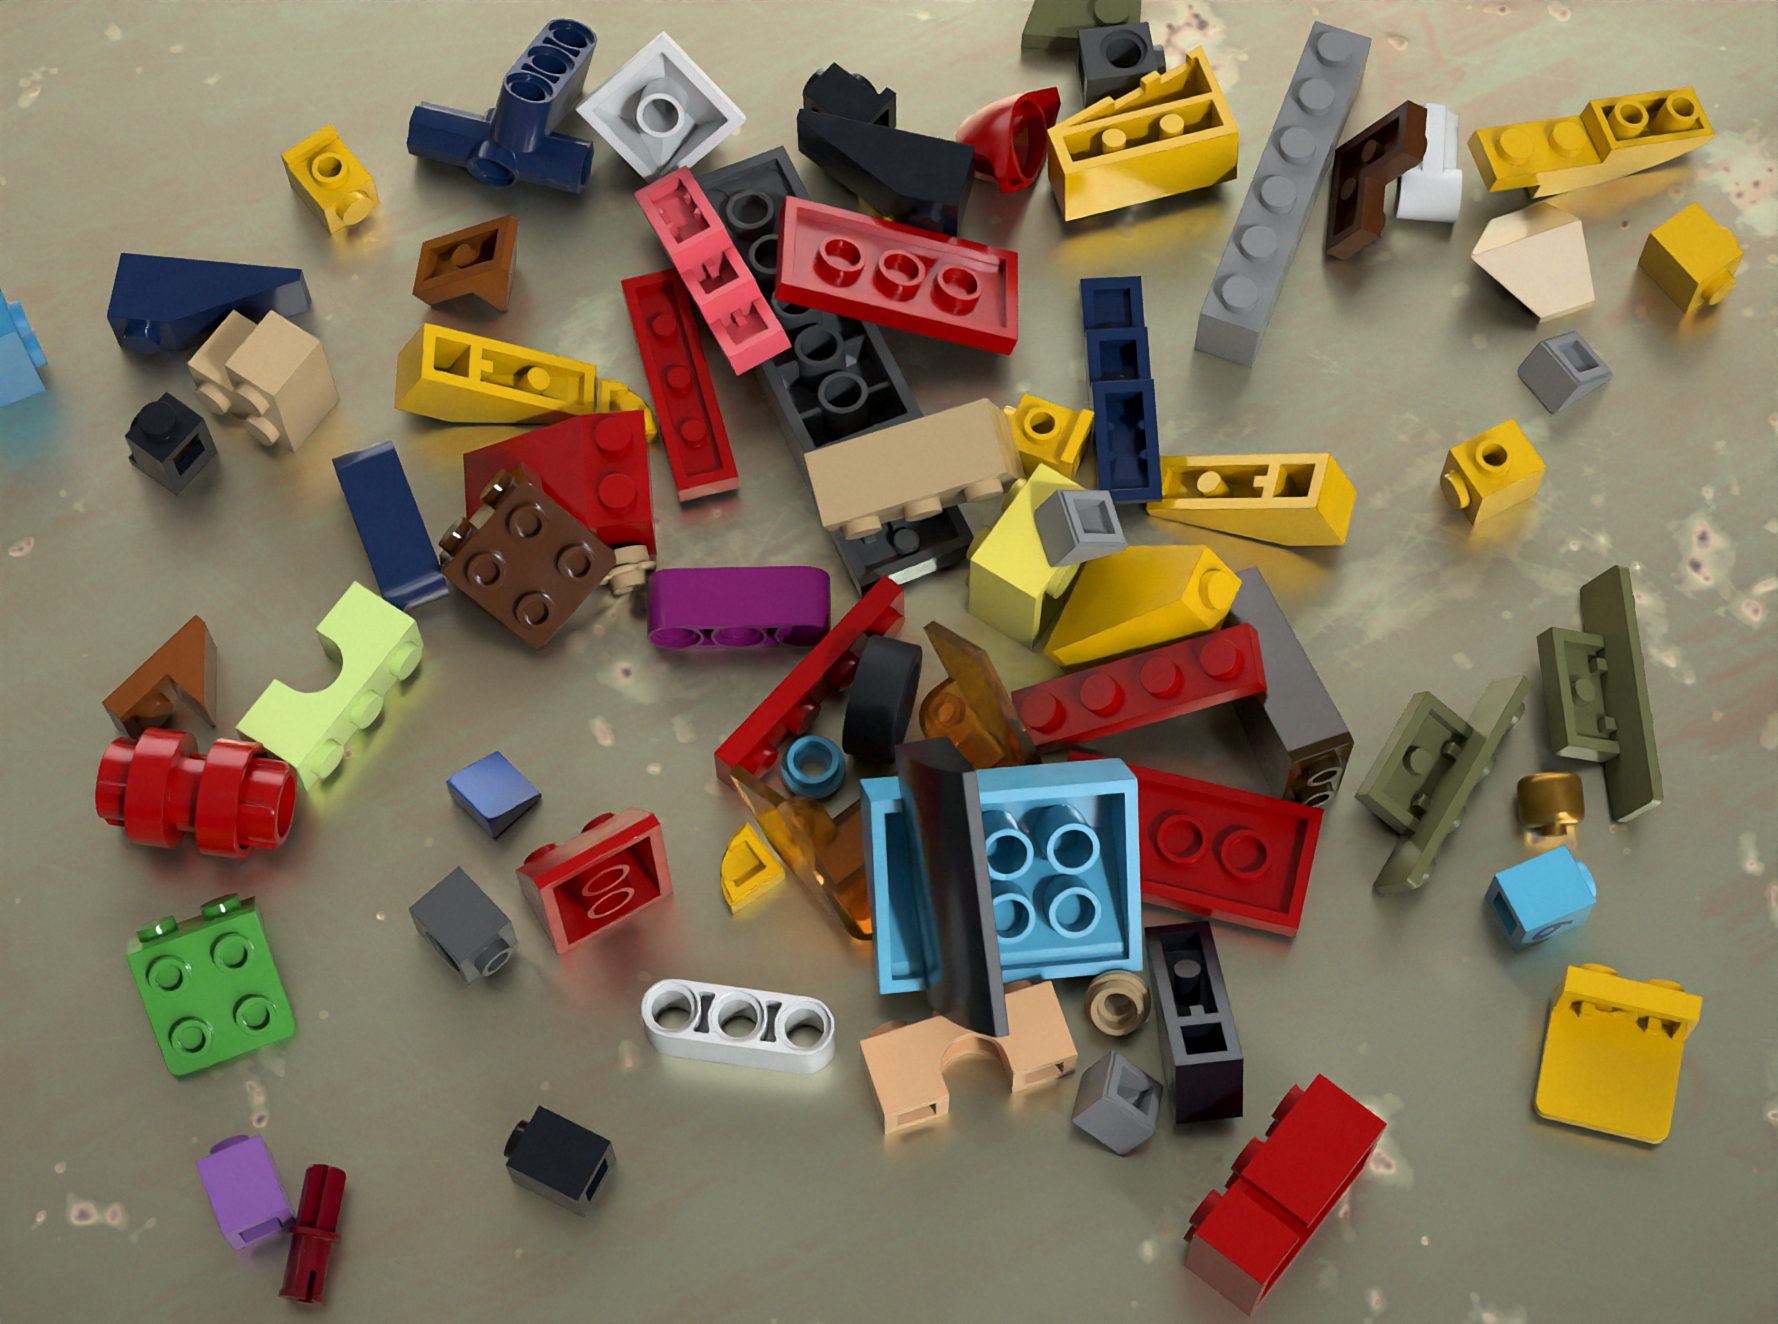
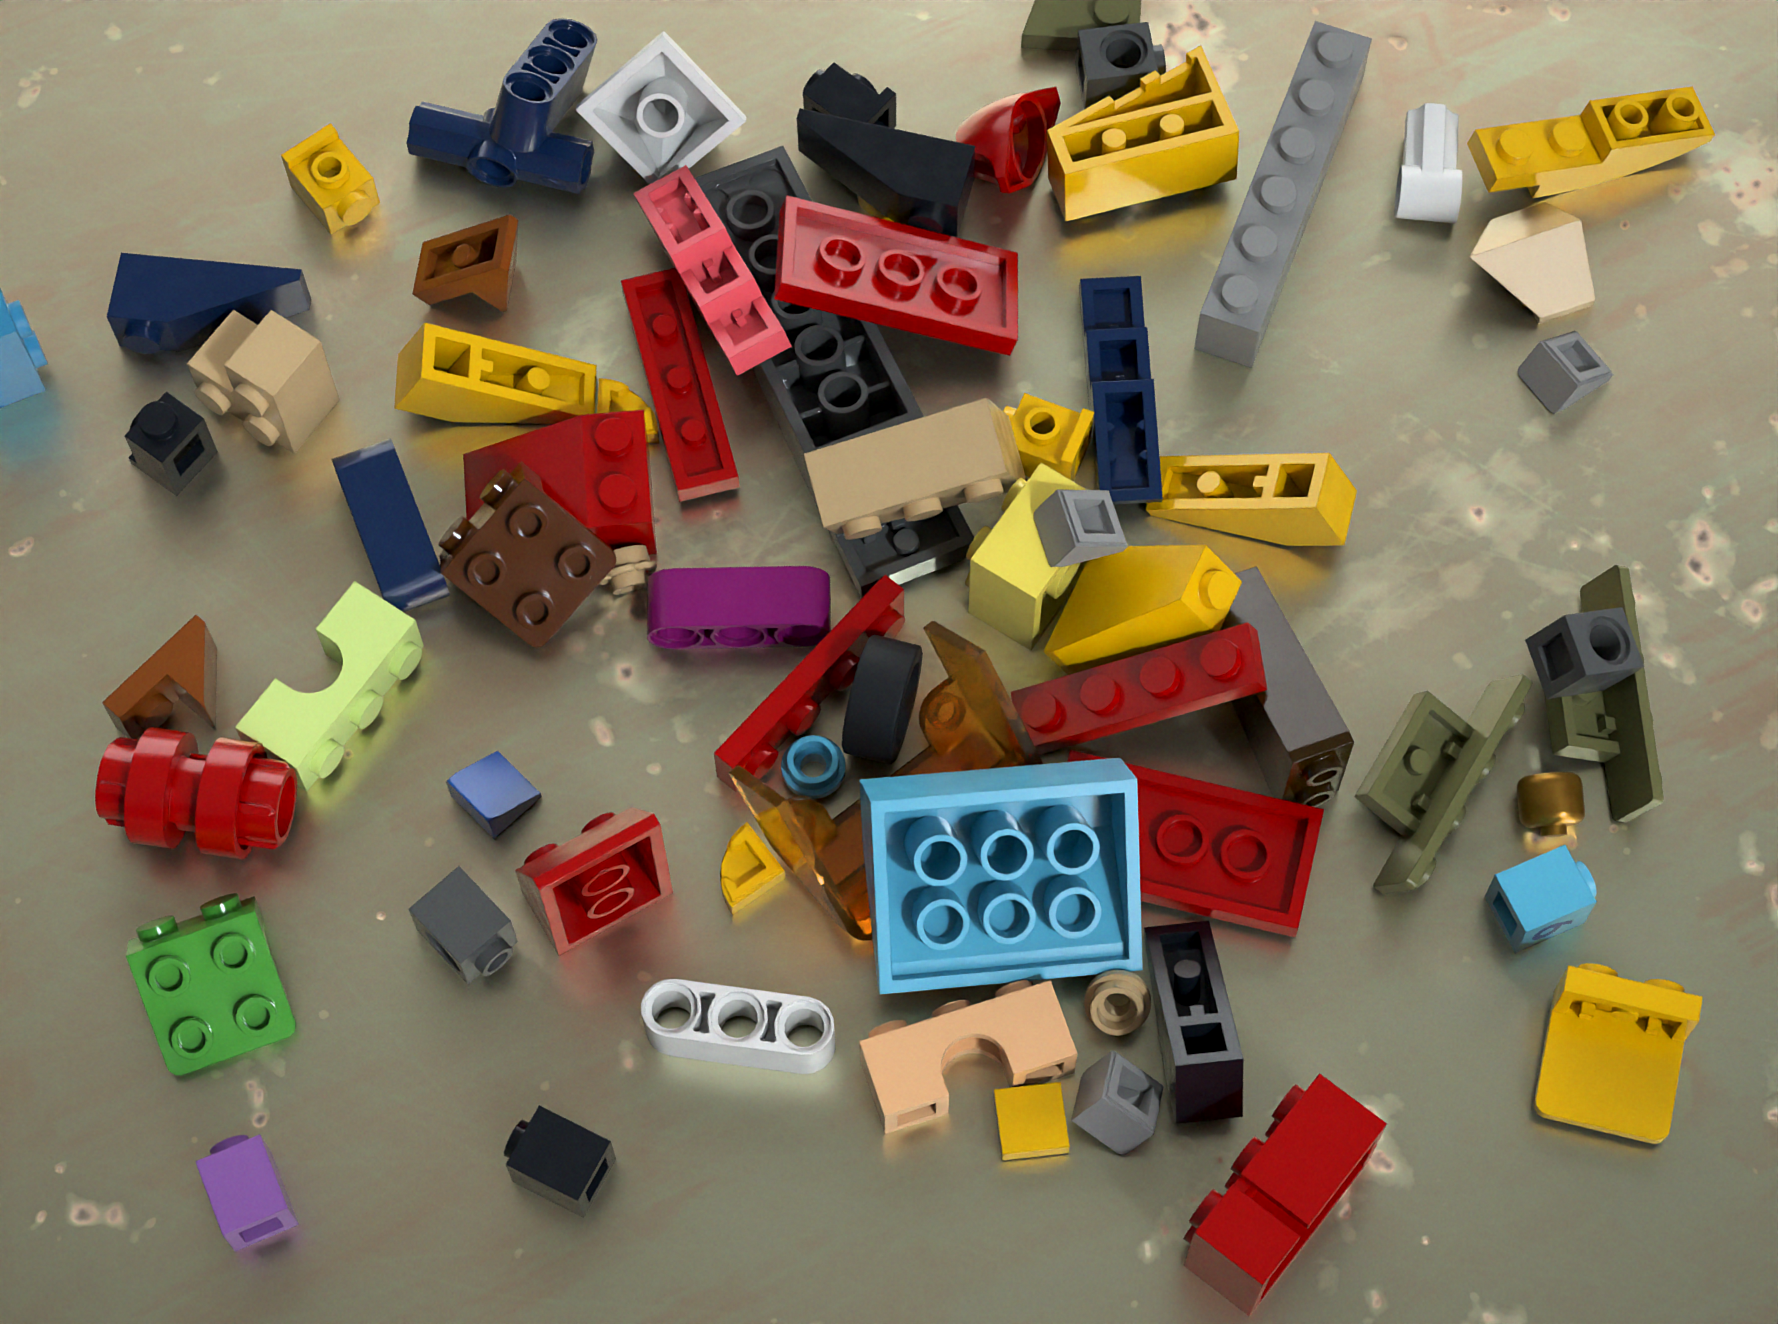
(313, 1234): dark red axle -> none
(951, 885): black slope -> none
(1031, 1121): none -> yellow tile
(1362, 172): reddish brown plate -> none
(1491, 472): yellow brick -> none
(1584, 653): none -> dark grey brick
(1692, 258): yellow brick -> none

